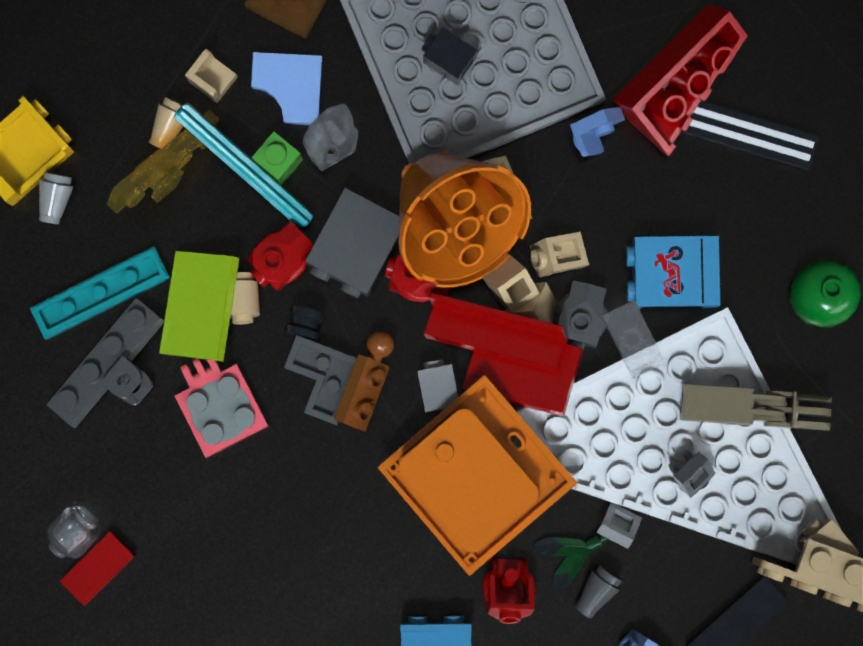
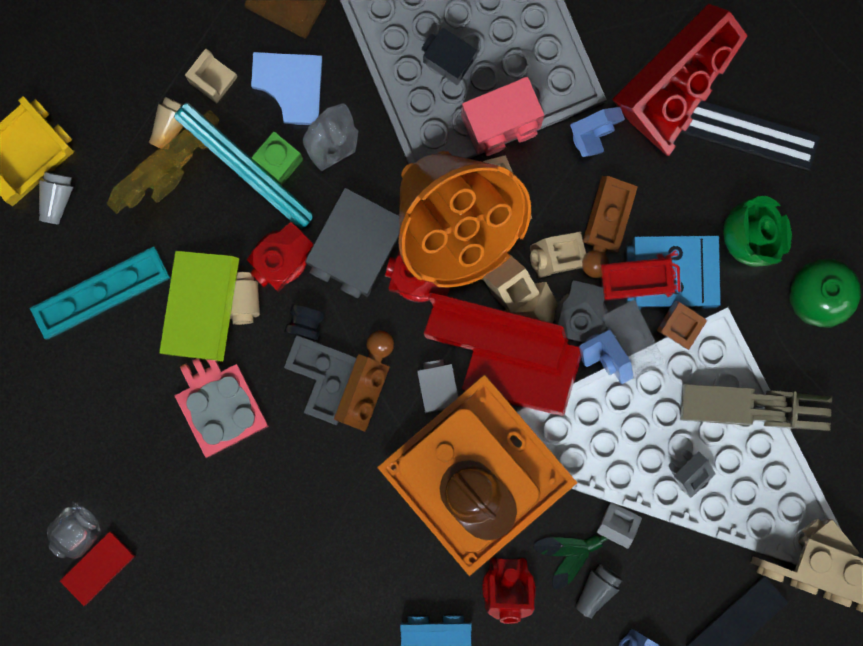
(110, 367): dark grey plate -> none
(478, 500): none -> reddish brown piece
(502, 116): none -> coral brick
(607, 222): none -> dark orange plate
(609, 351): none -> medium blue bracket
(637, 279): none -> red tile
(682, 325): none -> dark orange plate
(757, 232): none -> green cylinder

